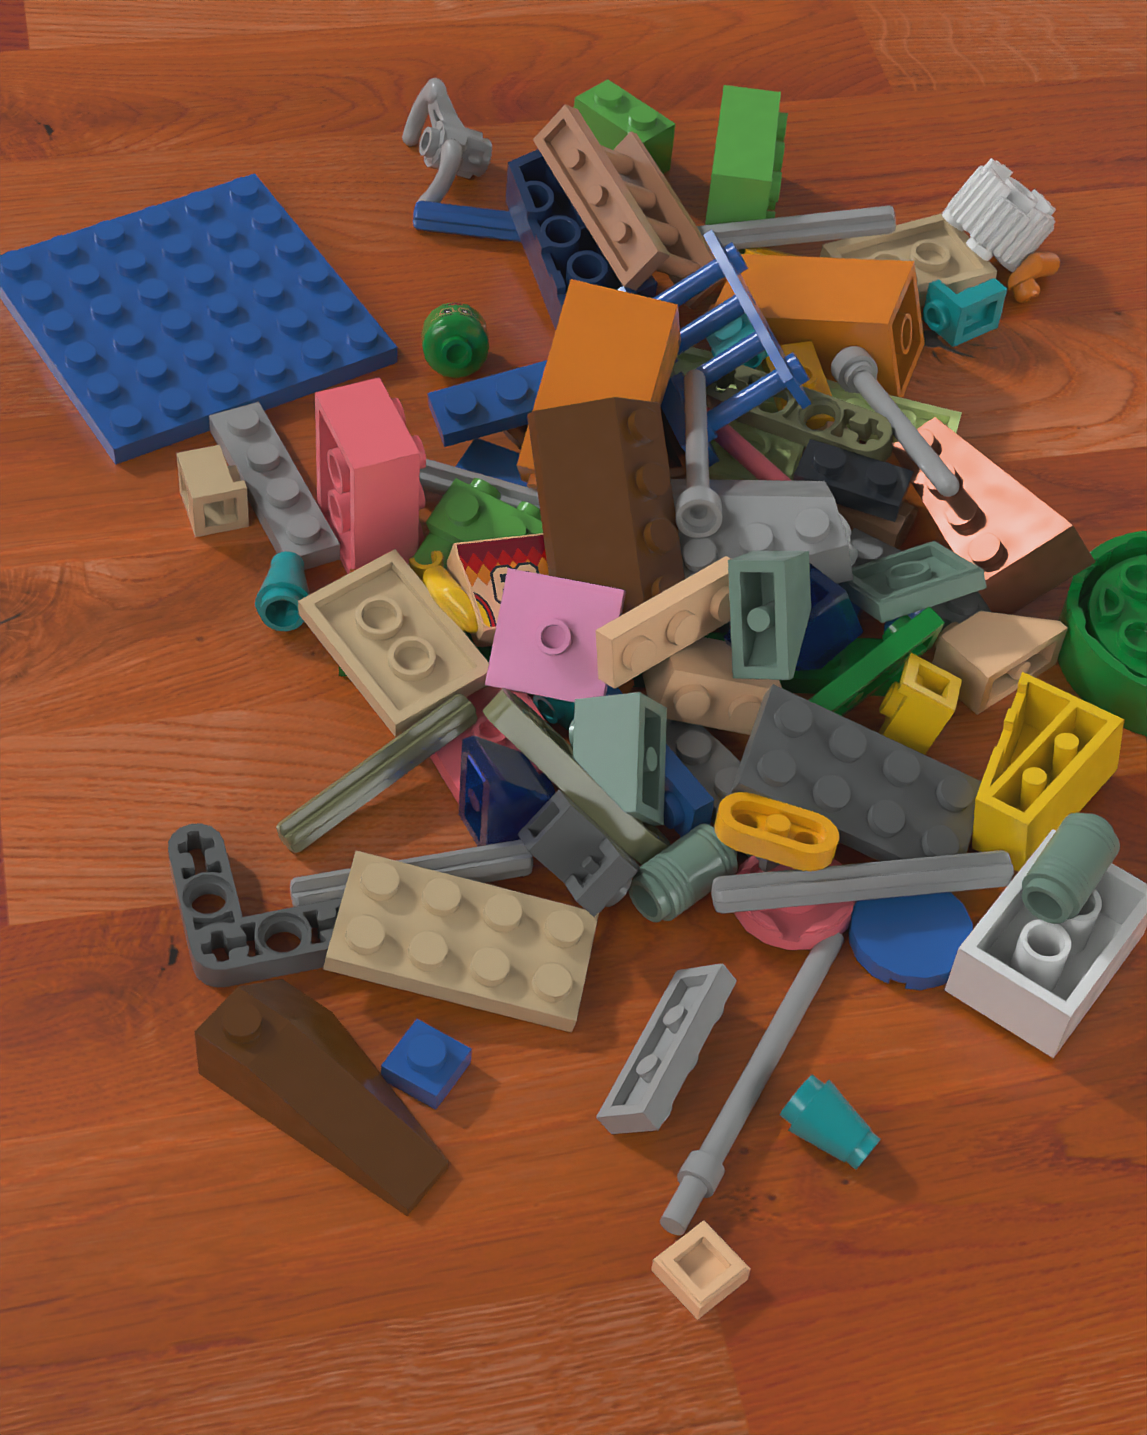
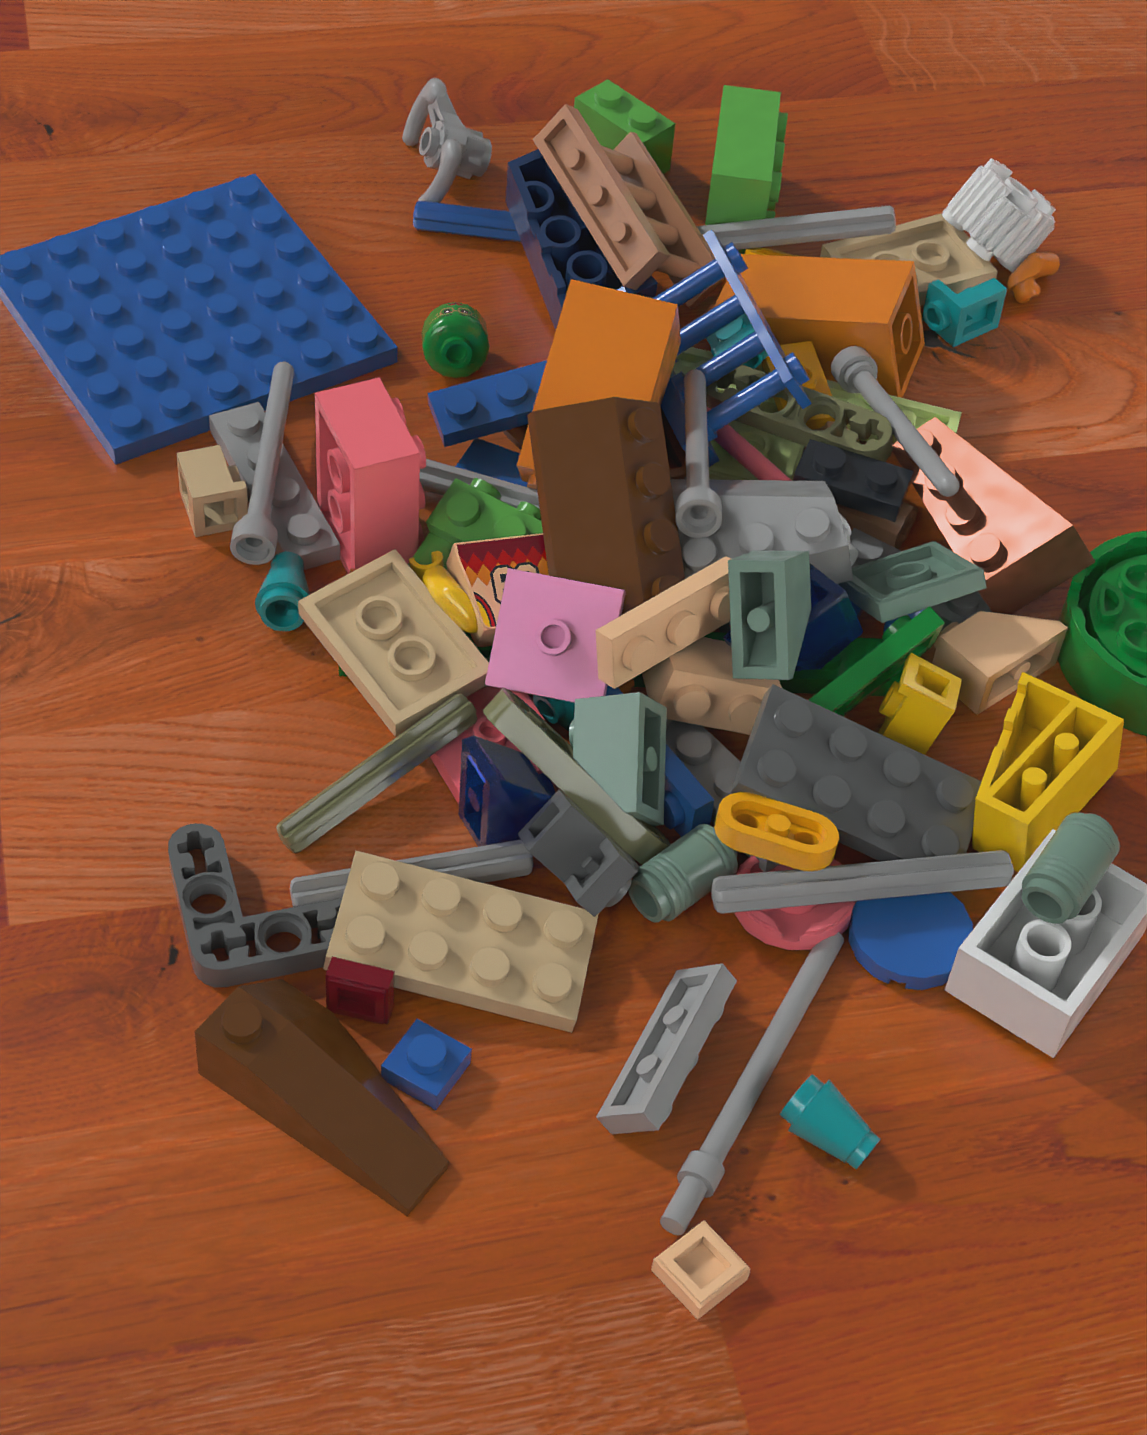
(255, 535): none -> light grey piece
(360, 990): none -> dark red tile

